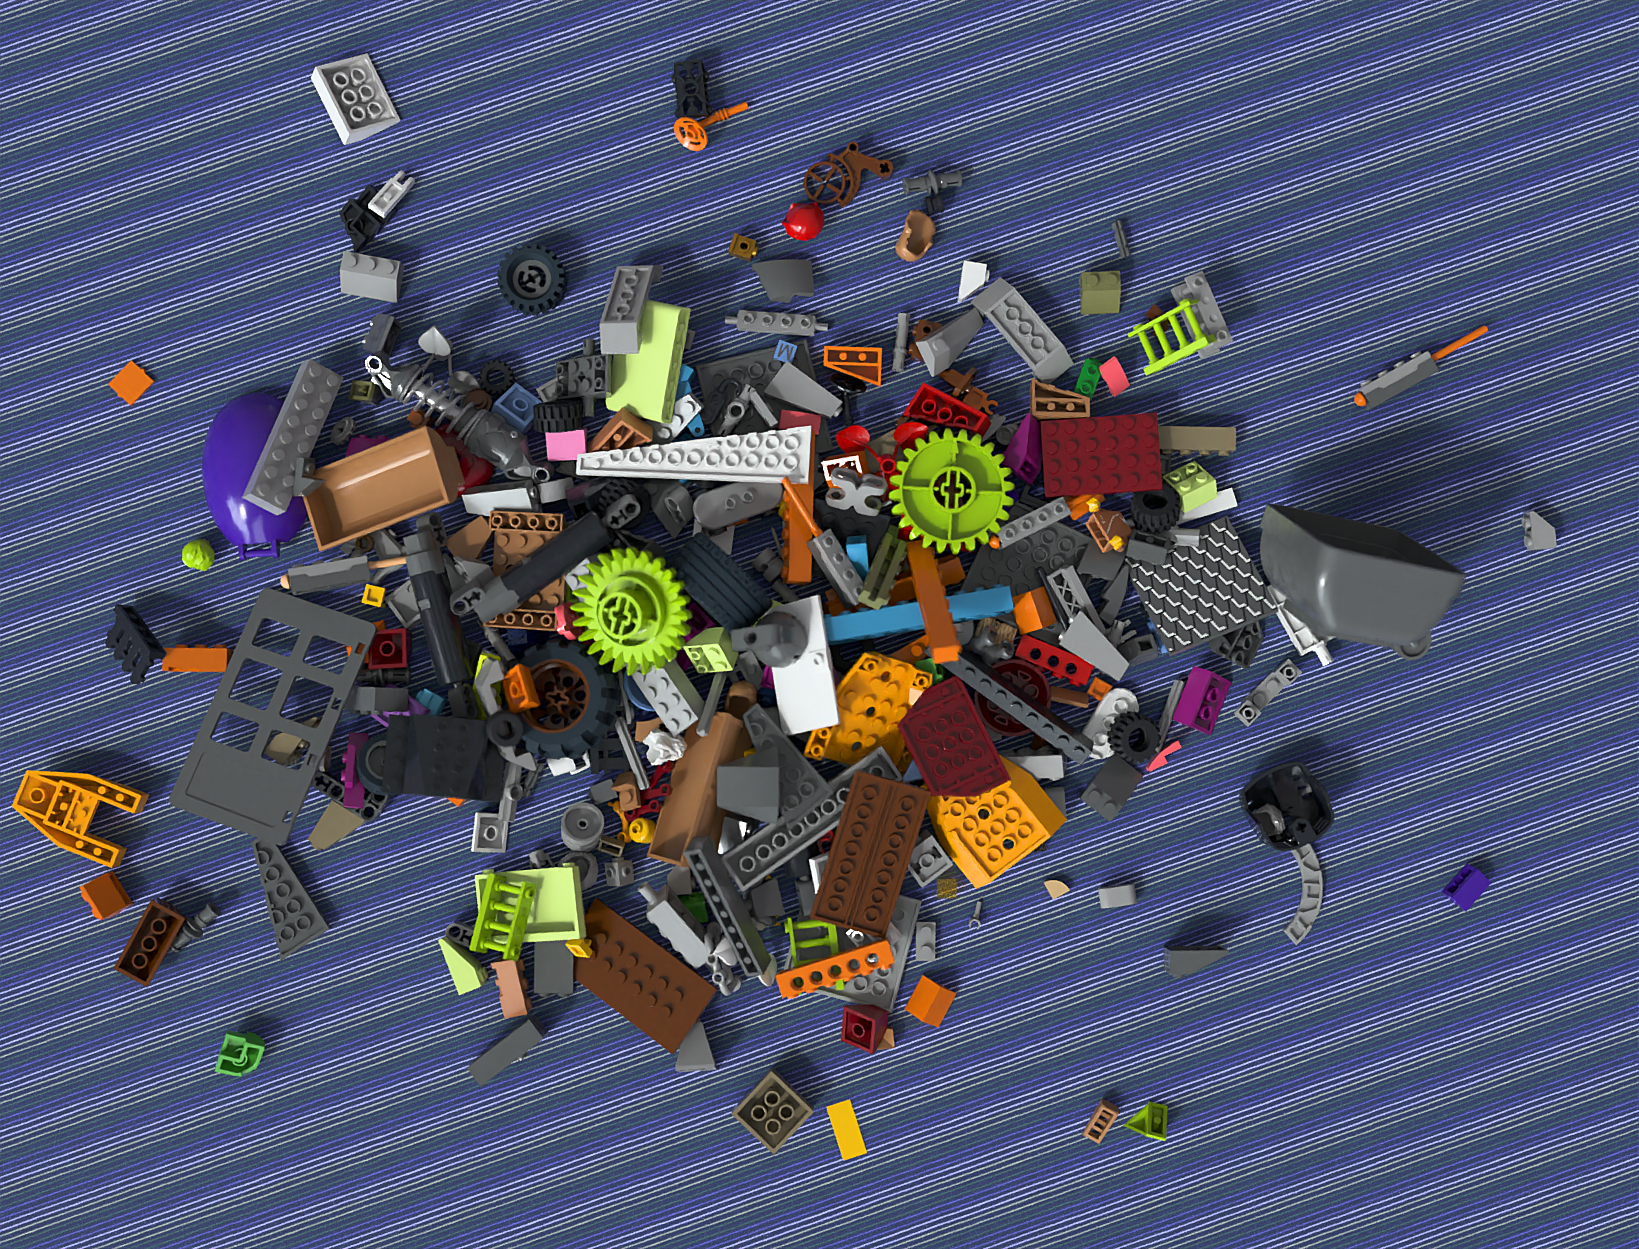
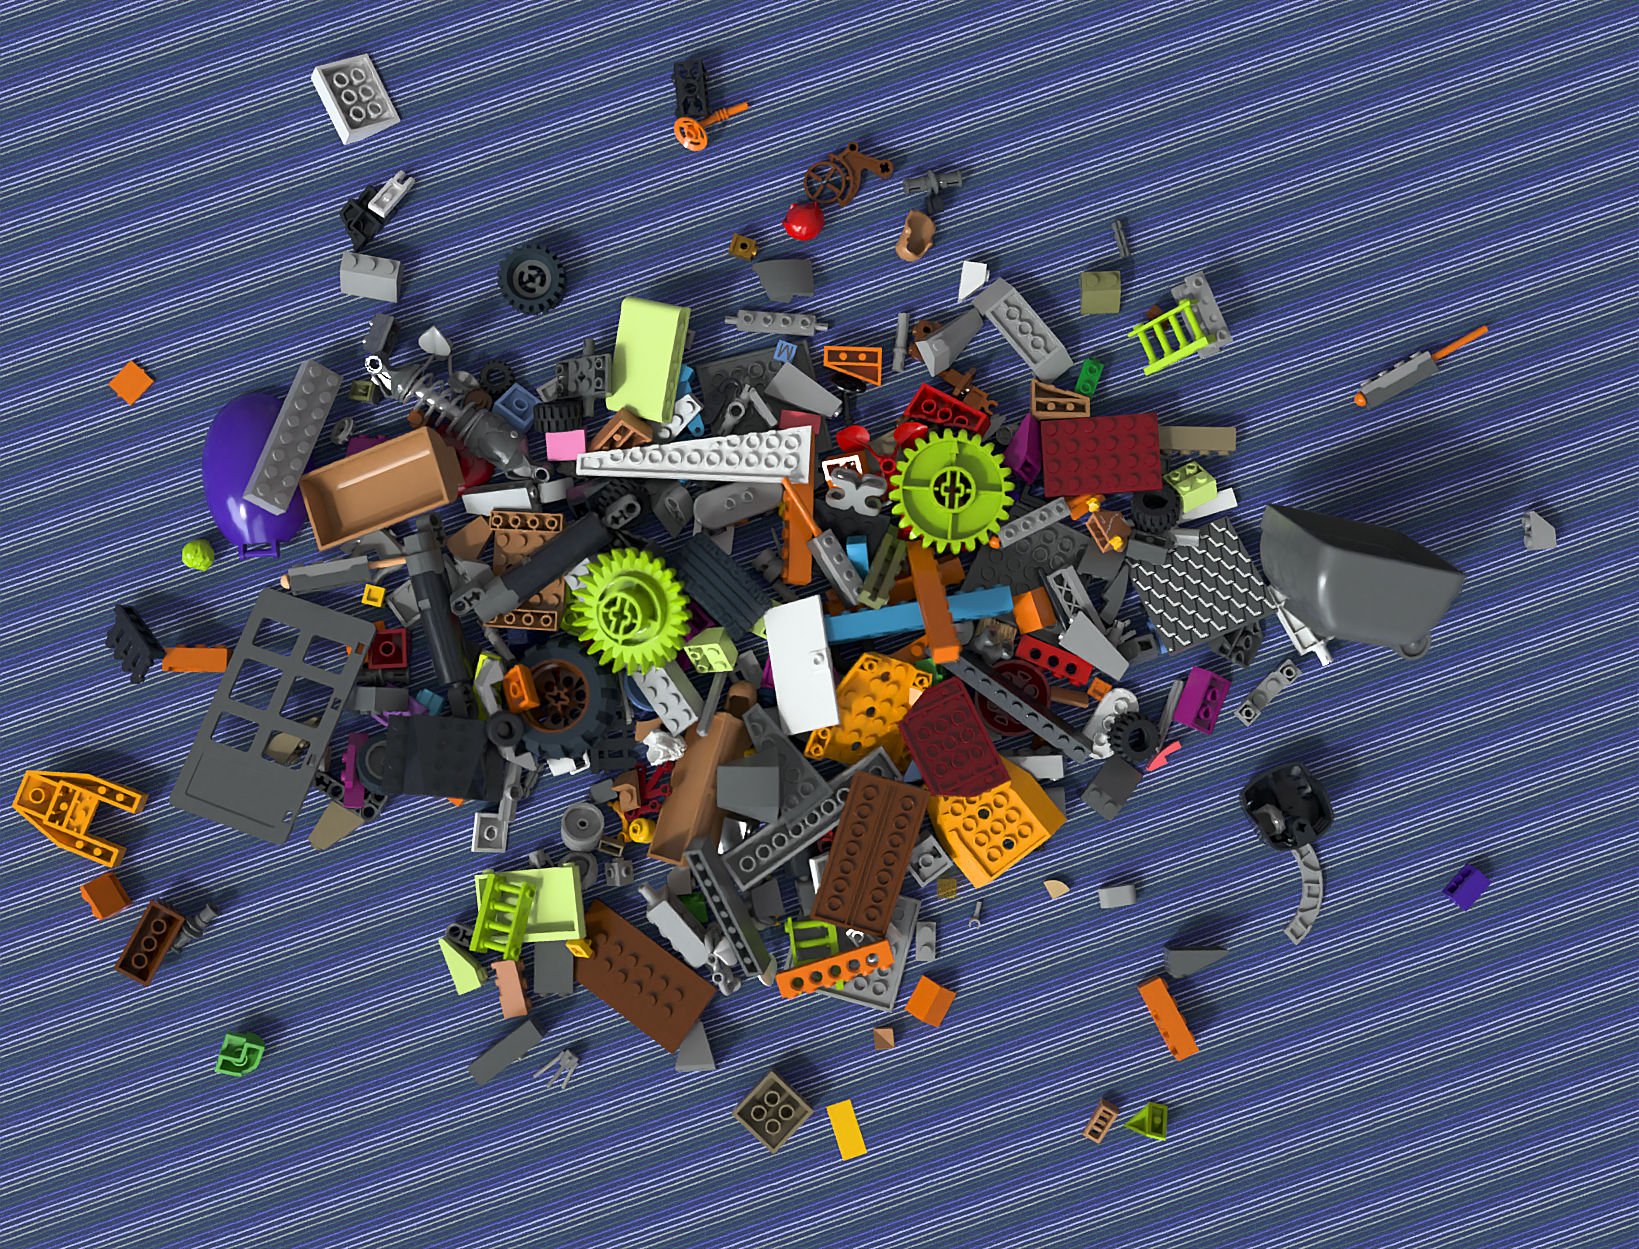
(289, 904): dark grey wing -> none
(304, 482): dark grey slope -> none
(371, 543): dark brown bush -> none
(565, 620): coral plate -> none
(568, 1060): none -> light grey plant
(625, 308): light grey slope -> none
(632, 753): light grey axle -> none
(773, 639): dark grey piece -> none
(864, 1026): dark red slope -> none
(1114, 376): coral slope -> none
(1167, 1018): none -> orange wedge

